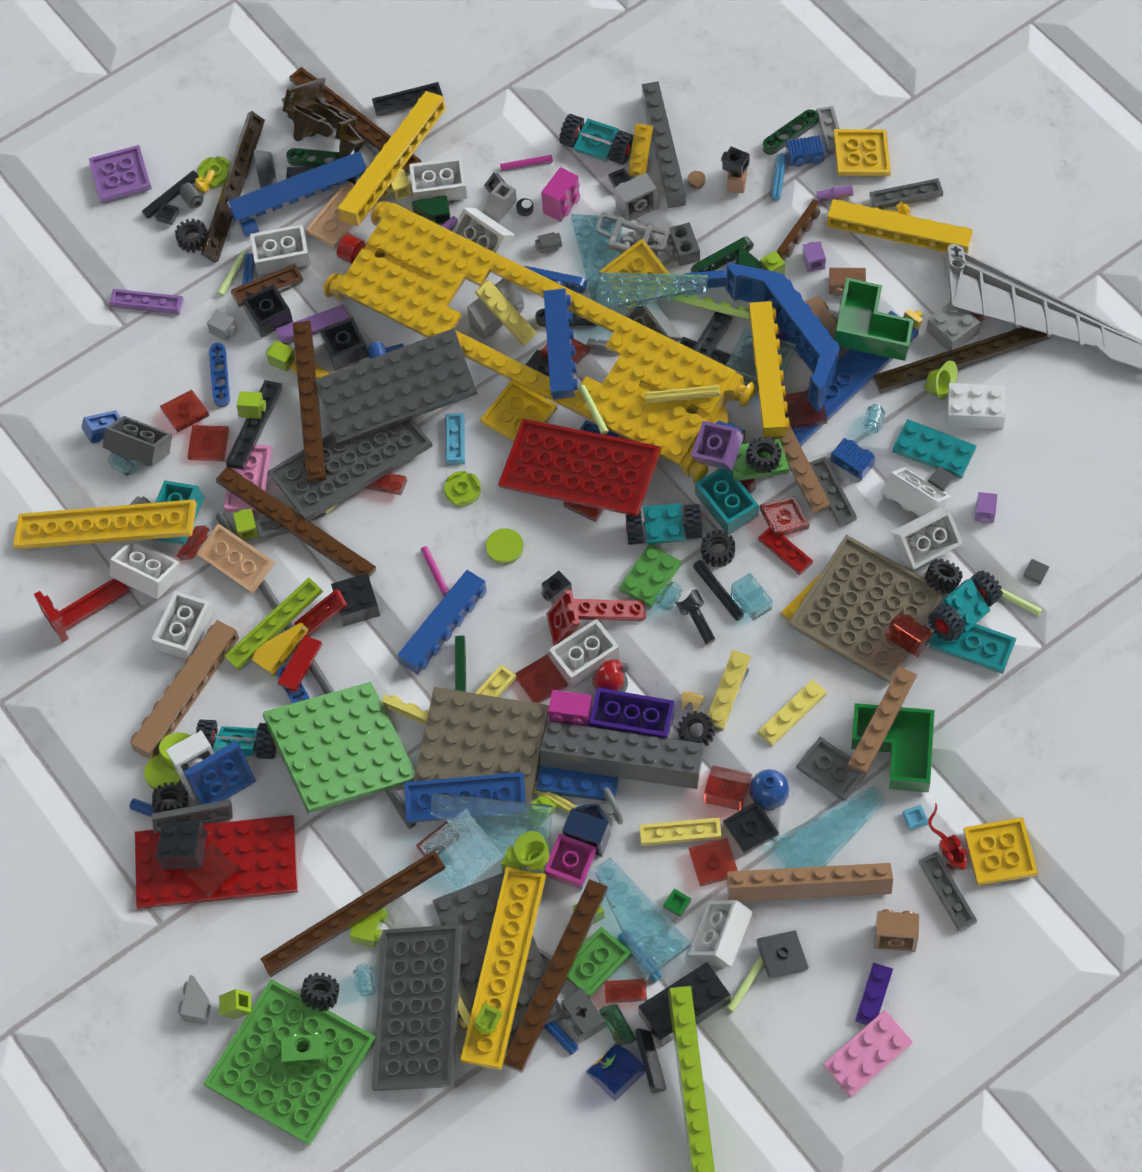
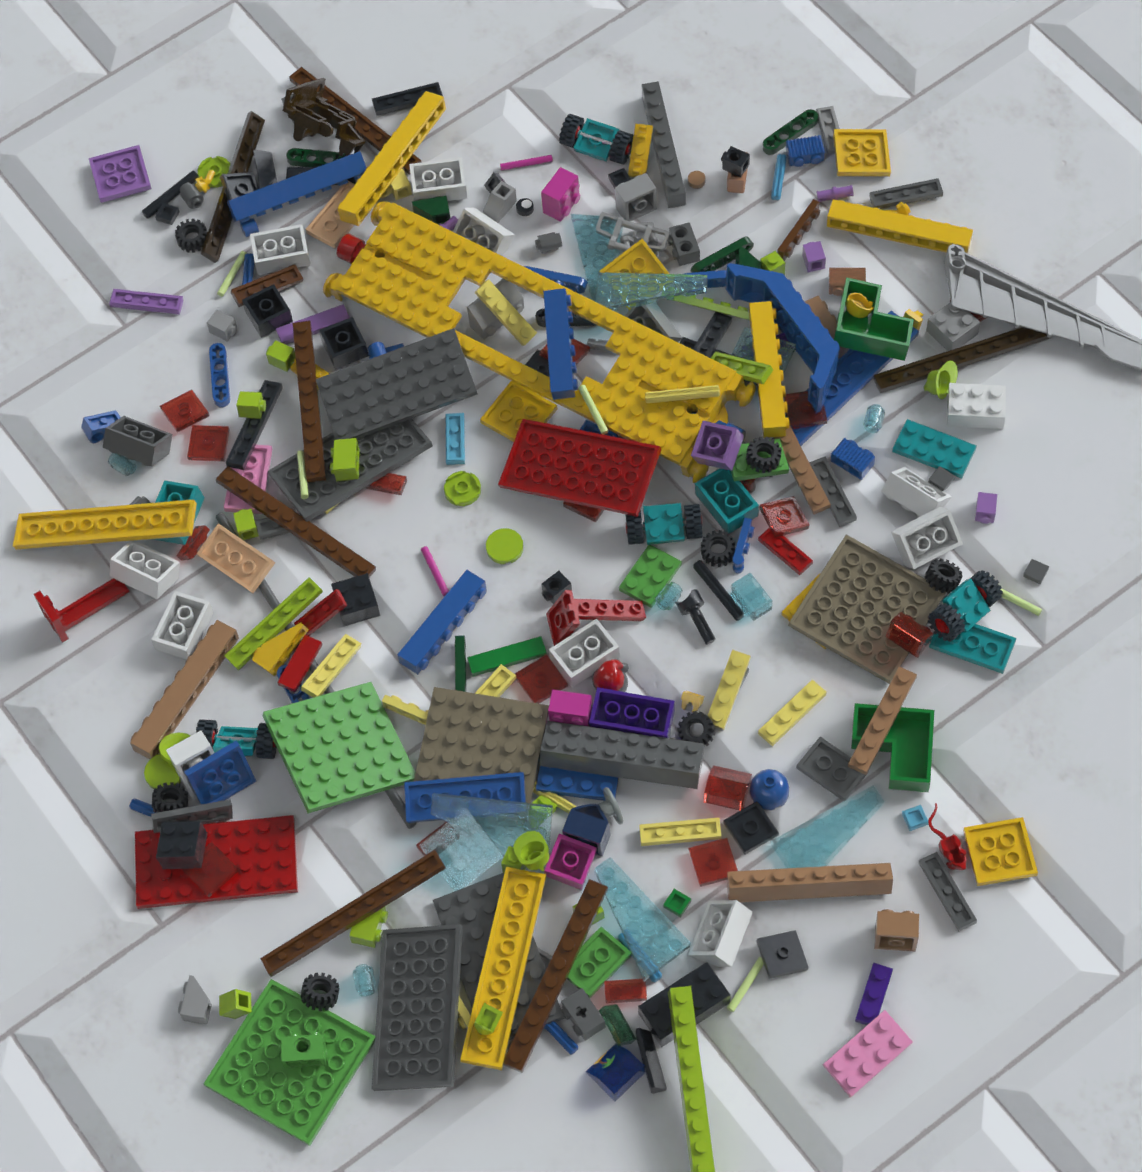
(238, 184): none -> black plate
(302, 474): none -> yellowish green bar
(331, 666): none -> light yellow plate
(345, 459): none -> lime brick
(507, 656): none -> green tile
(742, 545): none -> blue plate
(749, 369): none -> lime plate
(858, 305): none -> yellow hair

